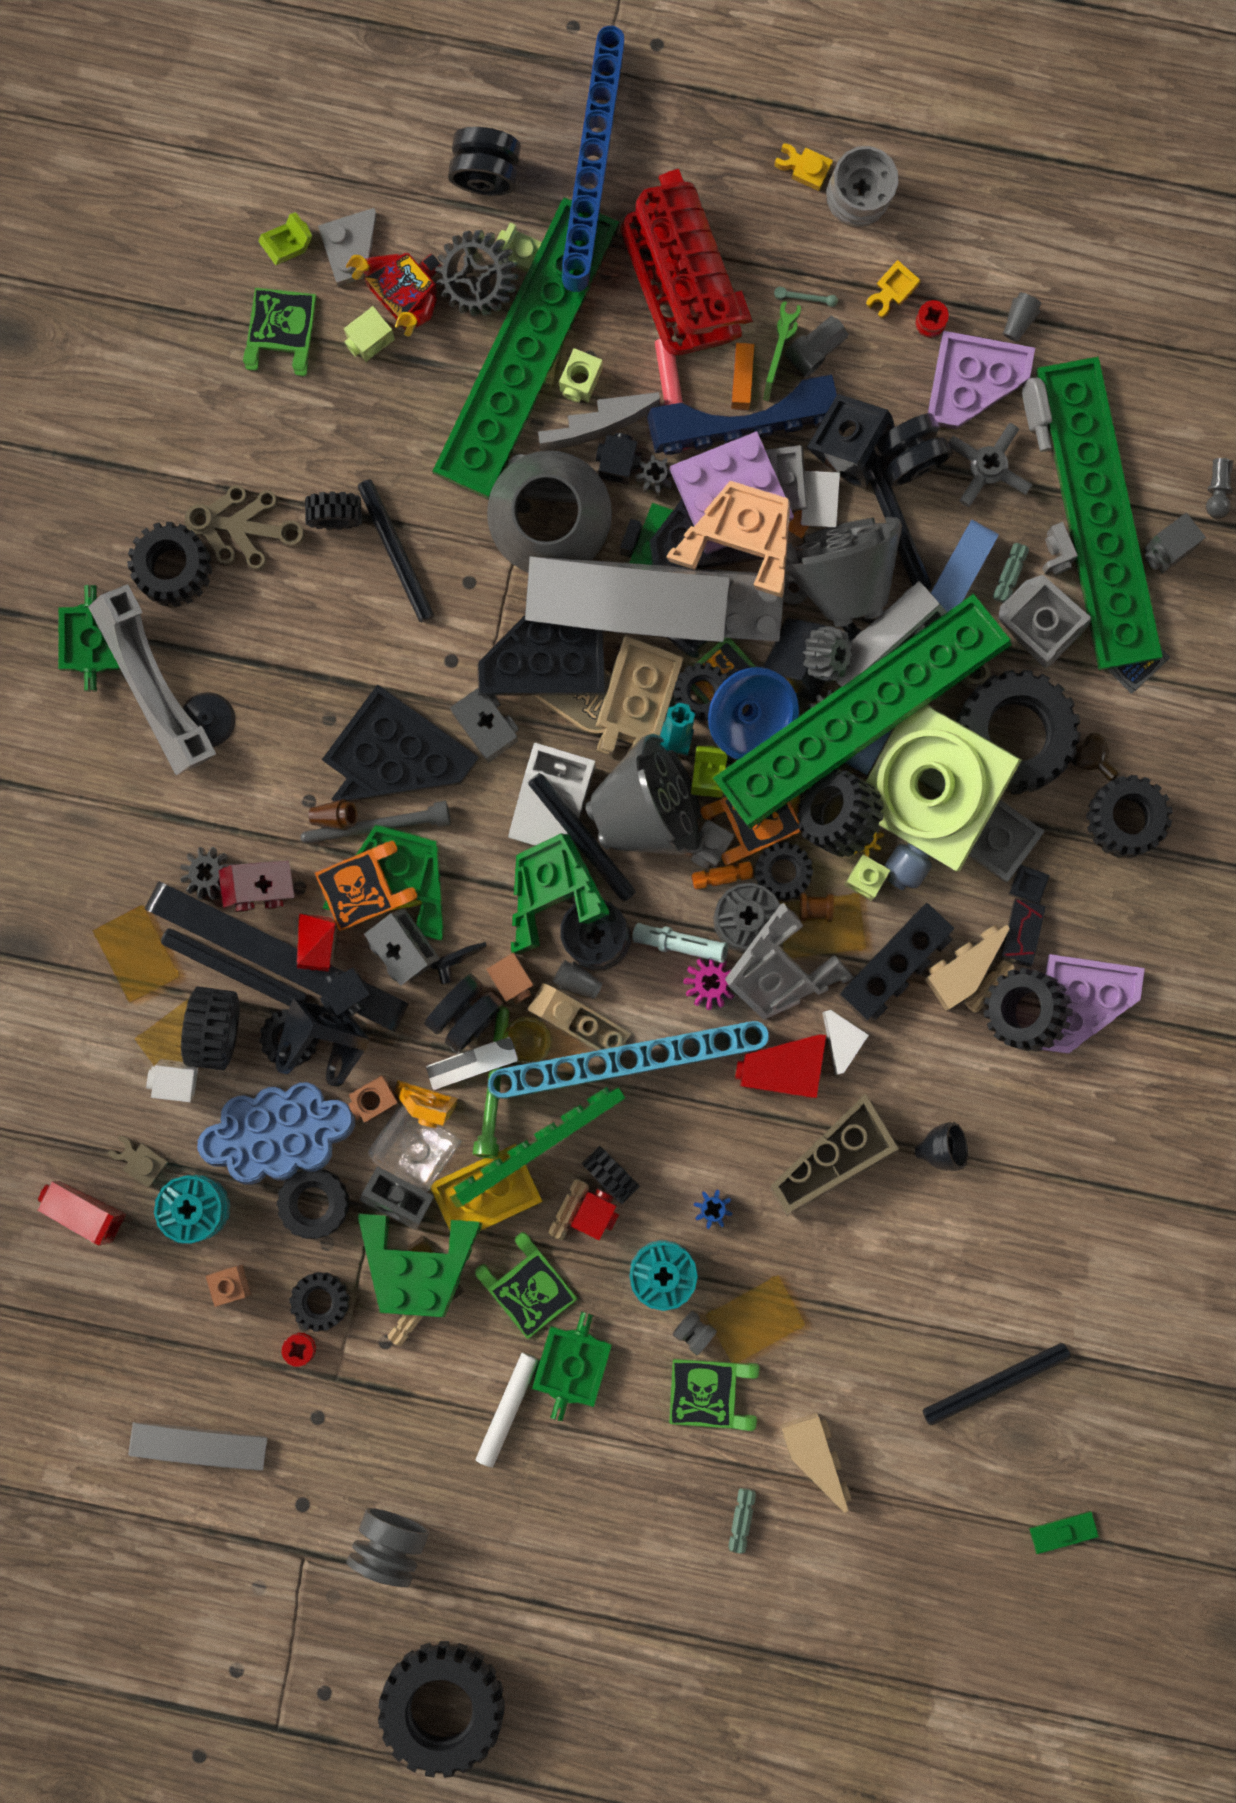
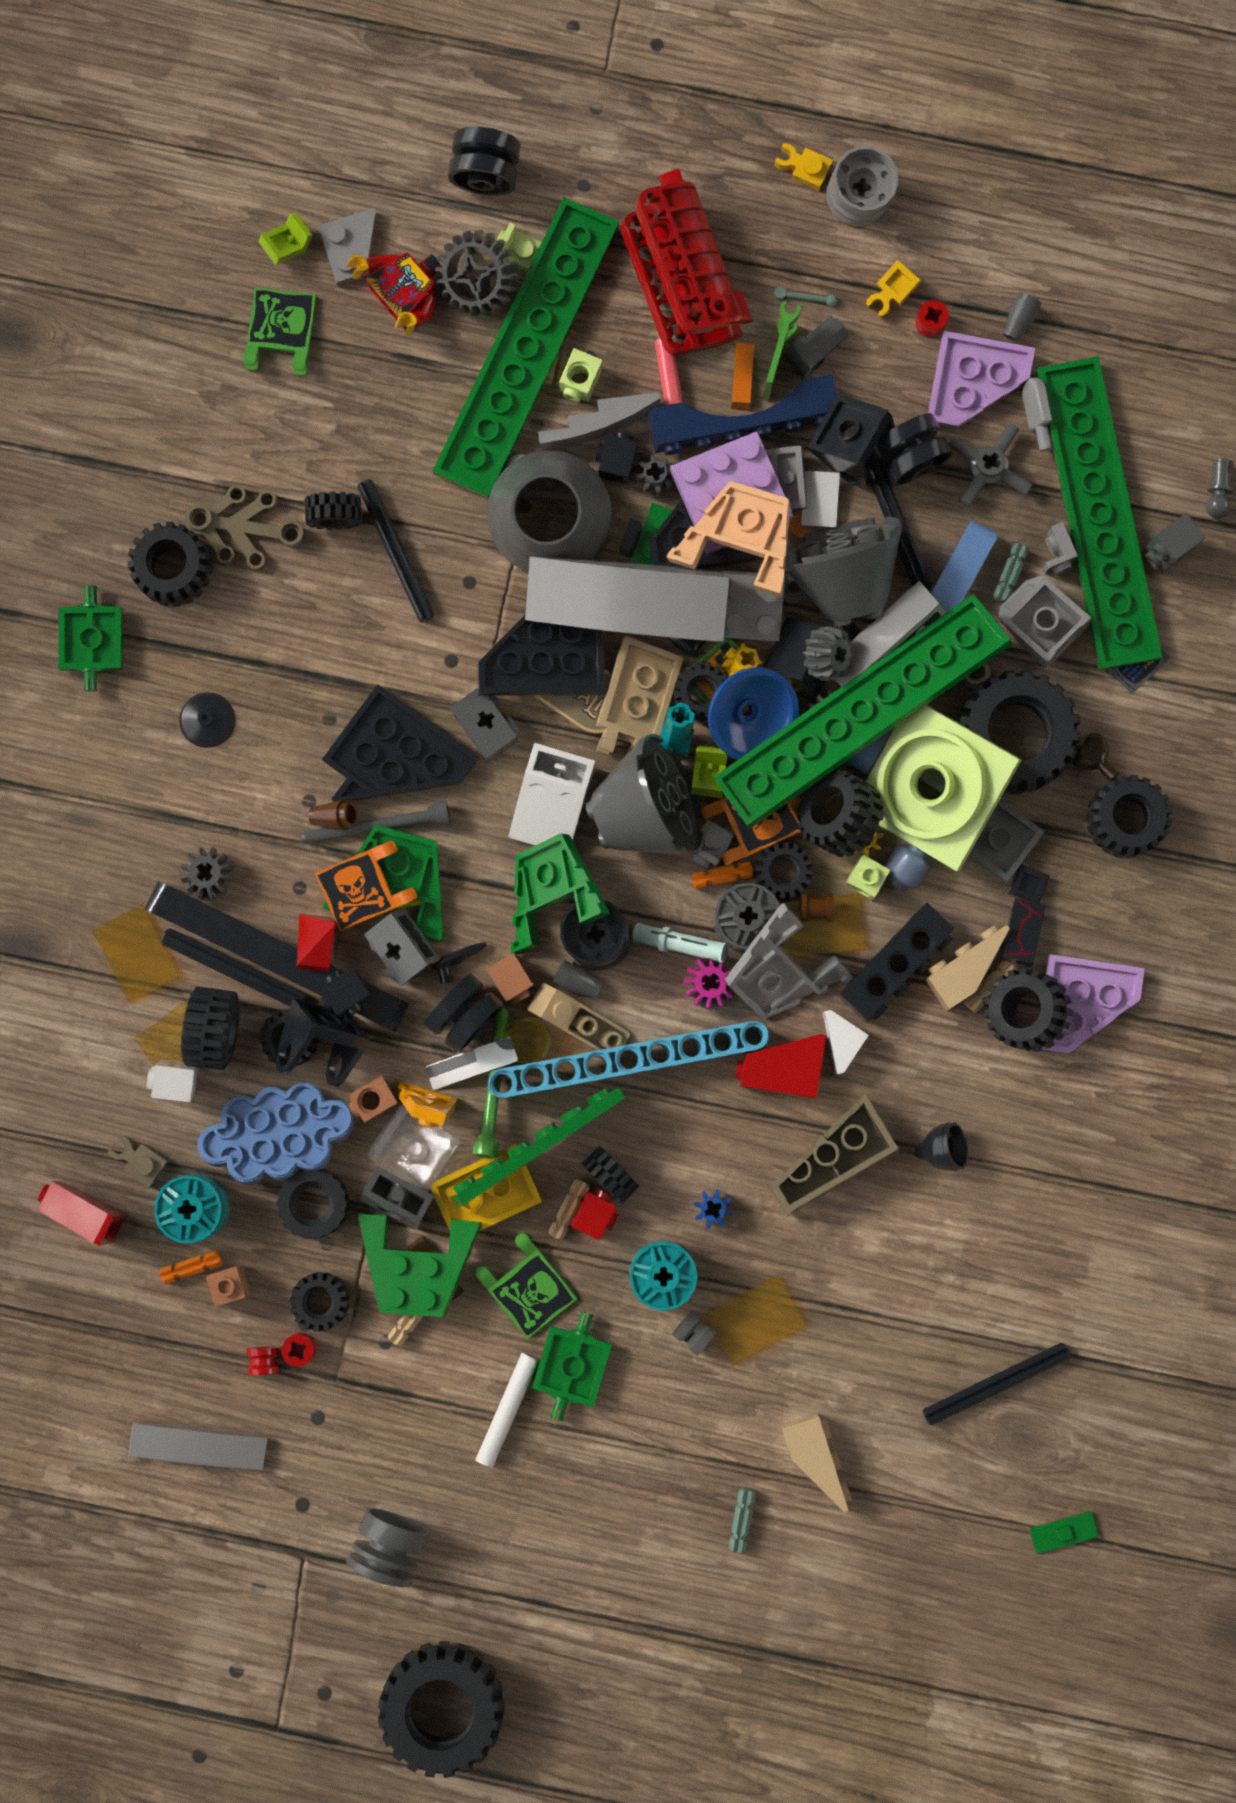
(122, 627): light grey arch -> none
(191, 1267): none -> orange axle
(239, 885): brick -> none
(263, 1360): none -> red wheel
(368, 334): yellowish green brick -> none
(581, 837): black axle -> none
(591, 171): blue beam -> none
(706, 1393): flag -> none
(744, 656): none -> yellow gear

